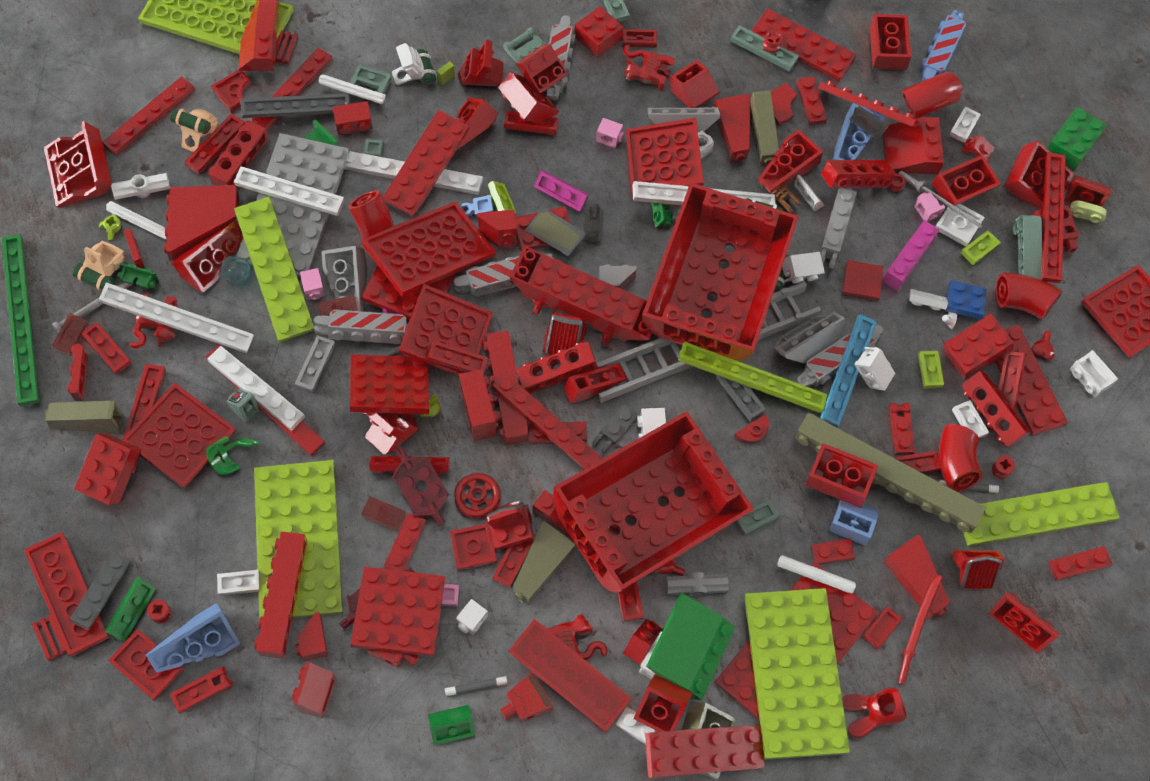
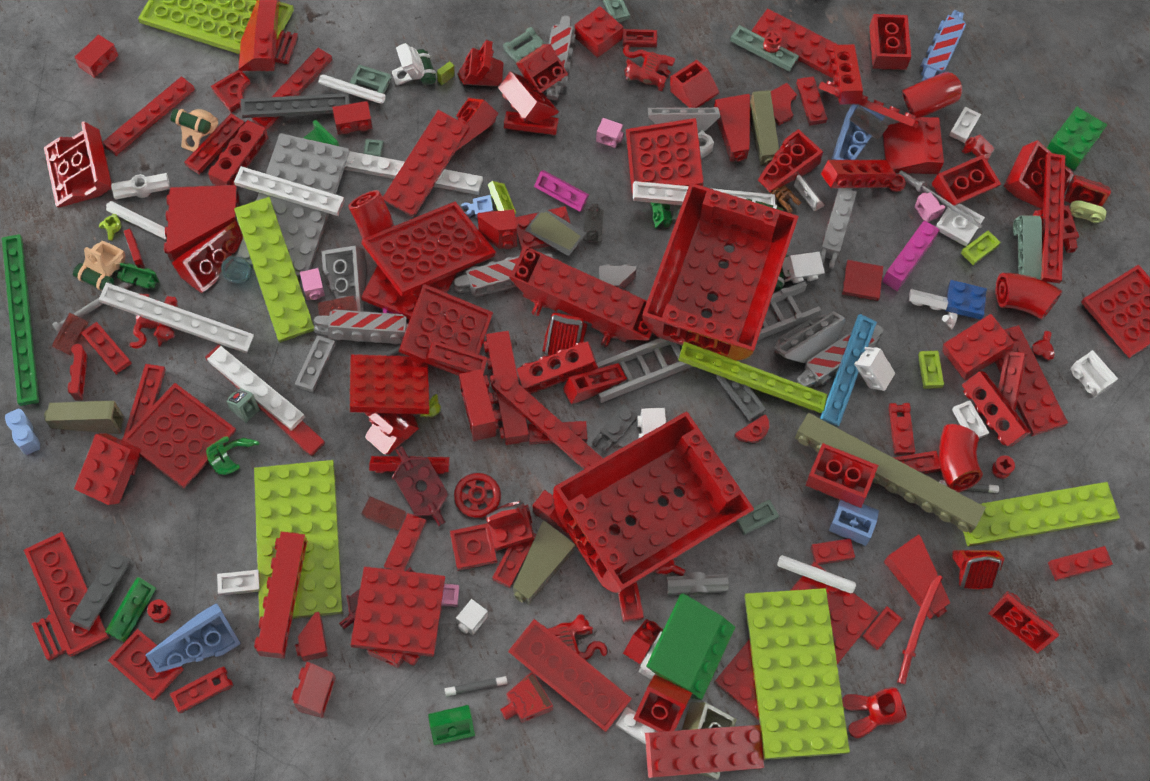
(22, 431): none -> light blue brick
(96, 56): none -> red brick
(846, 74): none -> red brick

